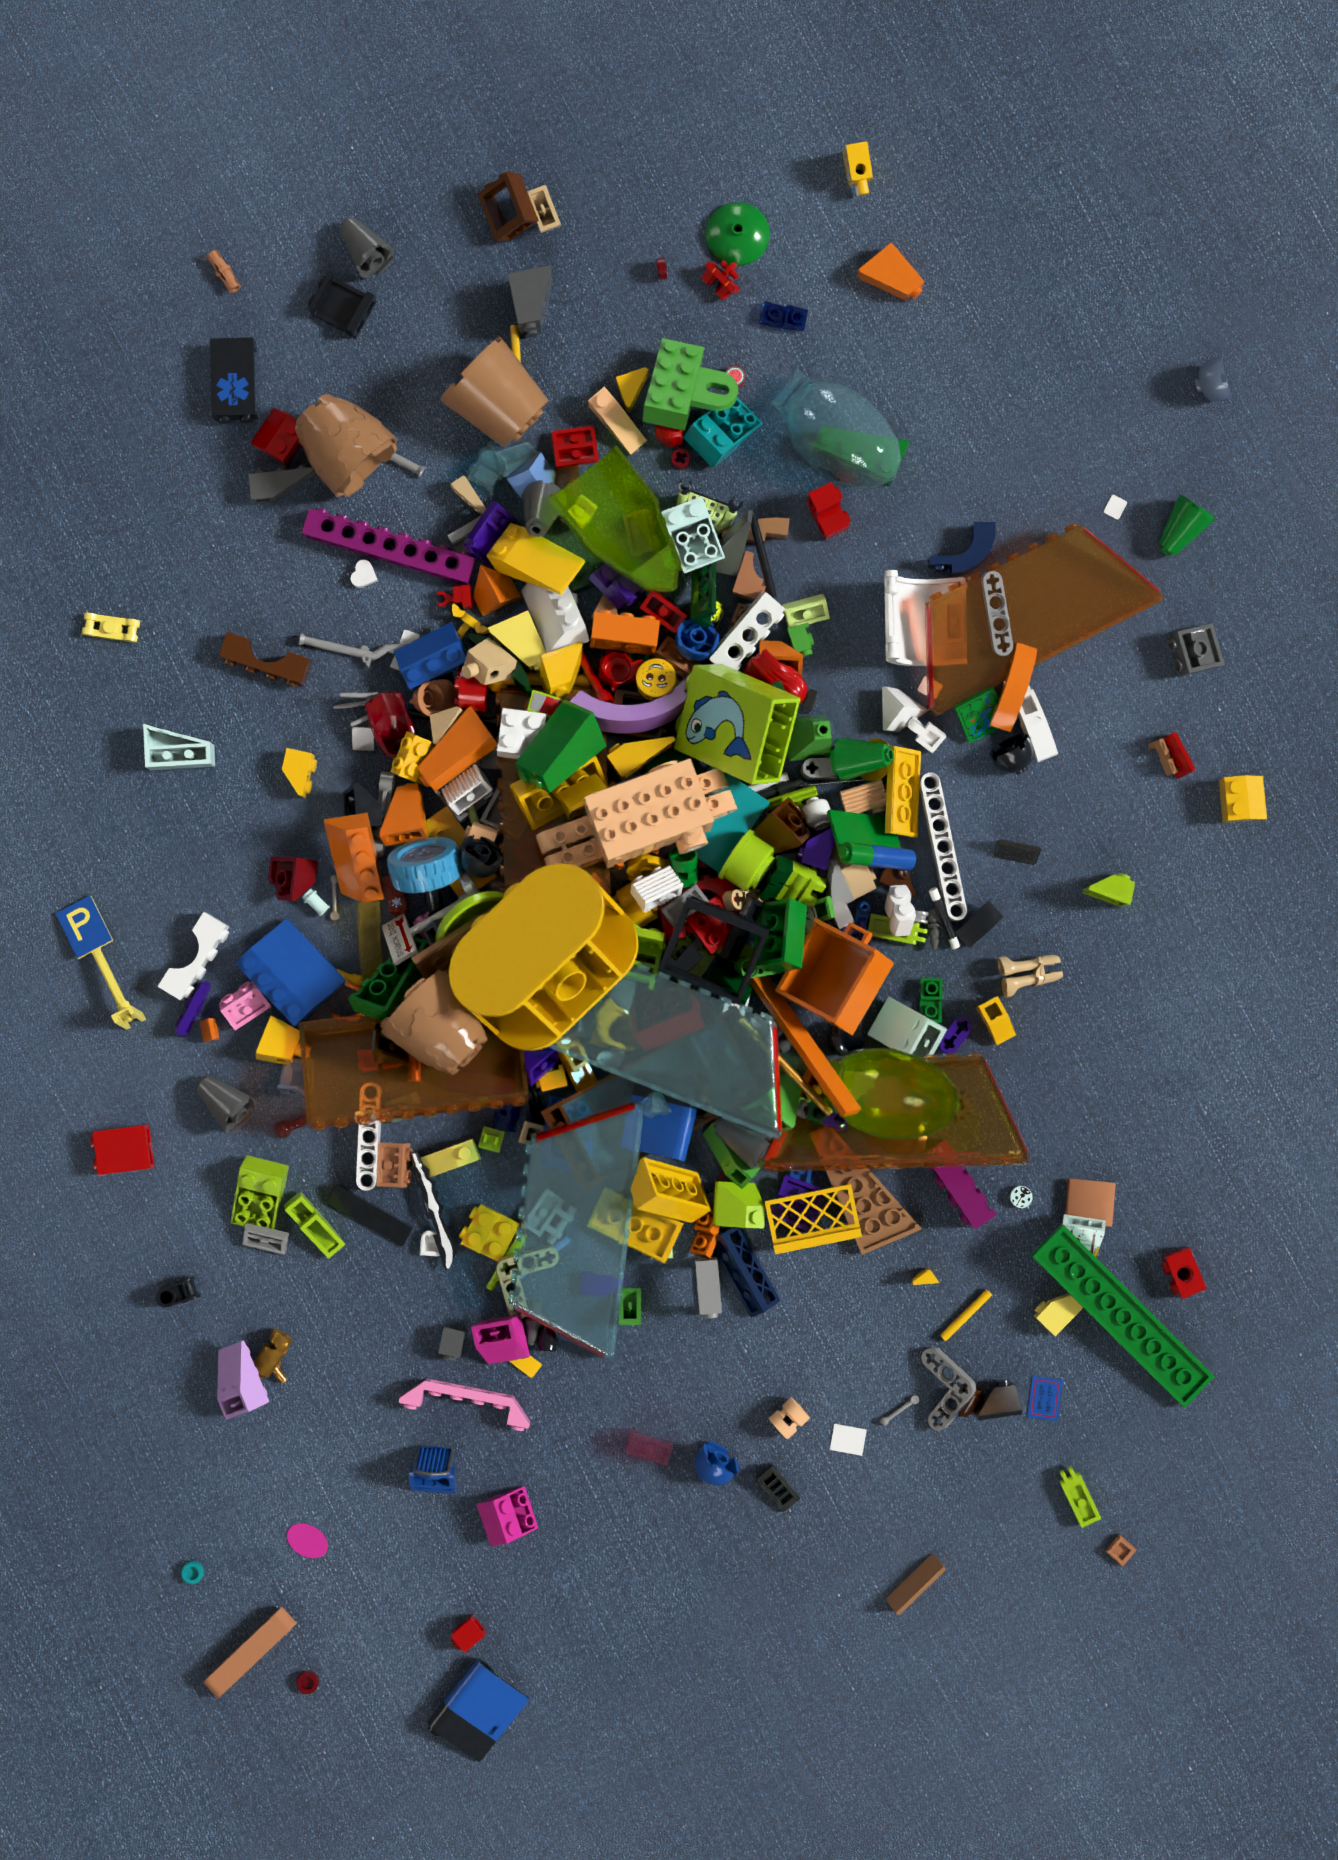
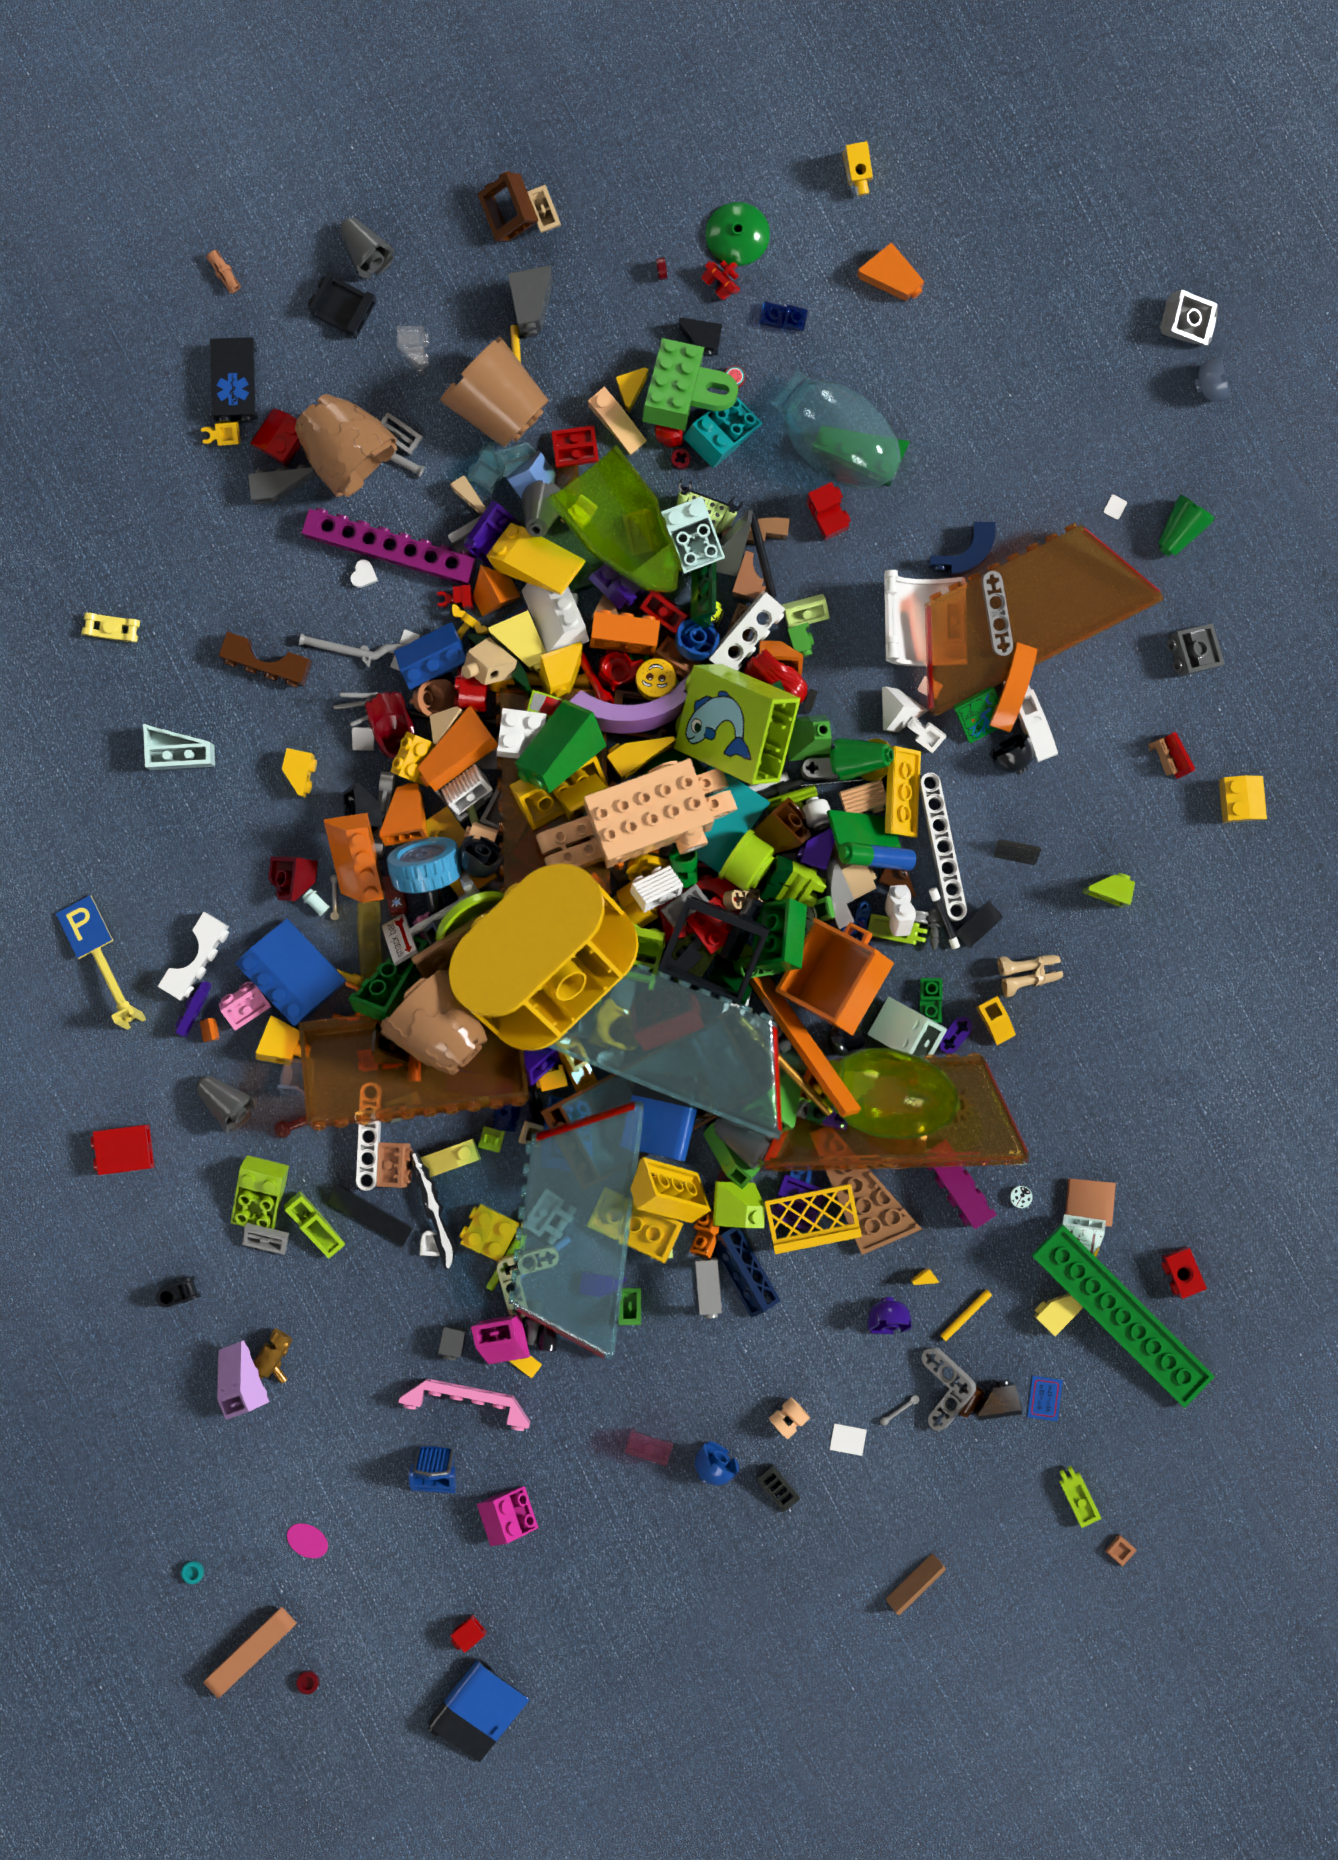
(226, 433): none -> yellow plate
(411, 345): none -> clear slope
(414, 444): none -> light grey tile
(655, 1105): clear light blue slope -> none
(702, 334): none -> black slope
(889, 1316): none -> dark purple cylinder
(1189, 318): none -> light grey slope

